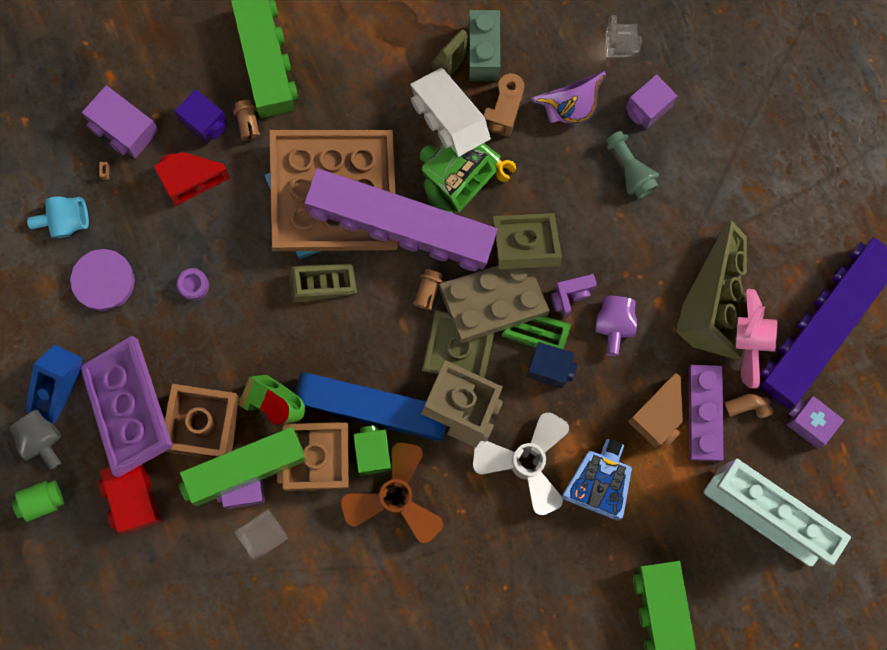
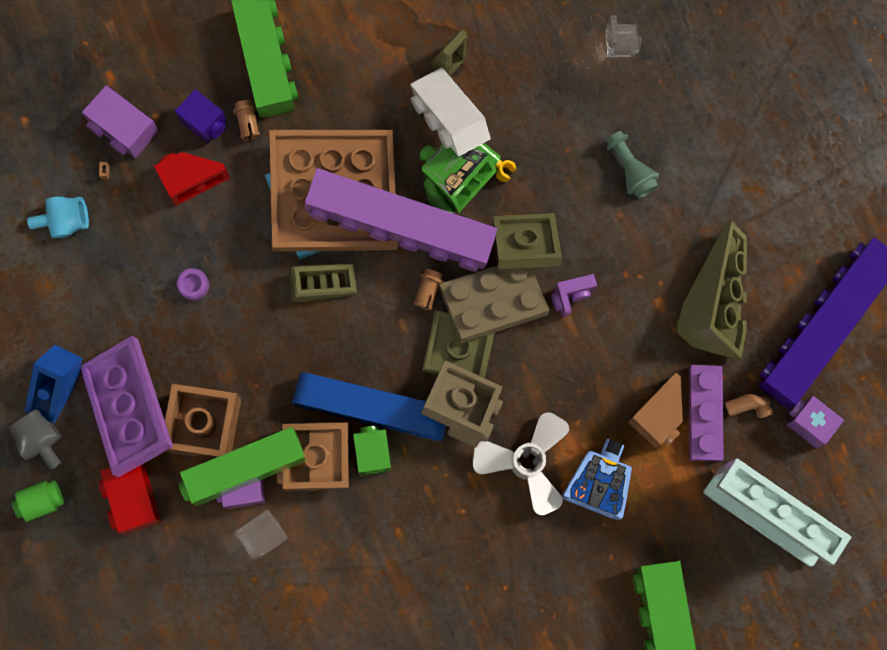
(102, 280): medium lavender tile -> none
(272, 398): bright green leg -> none
(362, 507): dark orange piece -> none
(484, 45): sand green brick -> none
(508, 103): medium nougat leg -> none
(552, 365): dark blue brick -> none
(565, 327): bright green tile -> none
(573, 102): medium lavender hat -> none
(616, 320): medium lavender piece -> none
(651, 102): medium lavender brick -> none
(754, 335): bright pink piece -> none

